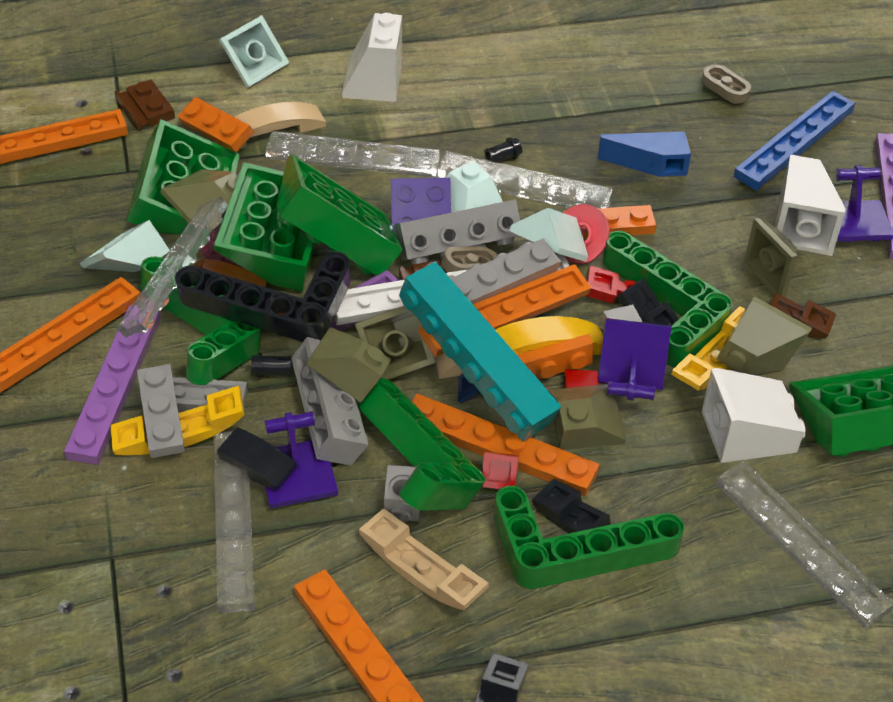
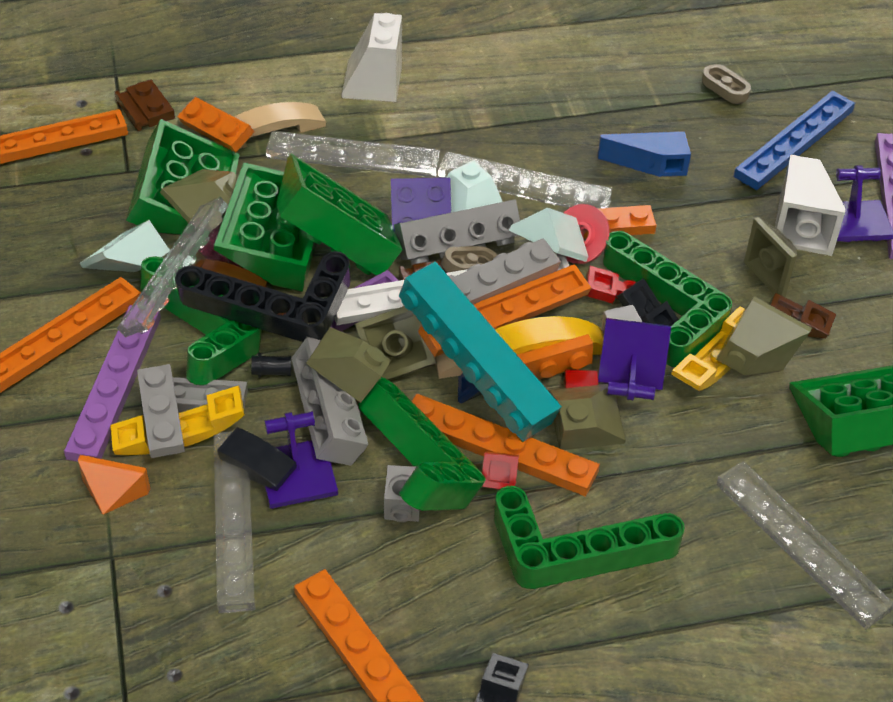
(113, 482): none -> orange slope
(254, 51): light aqua slope -> none
(419, 564): tan slope -> none
(509, 149): black pin -> none
(566, 510): black slope -> none
(750, 416): white slope -> none

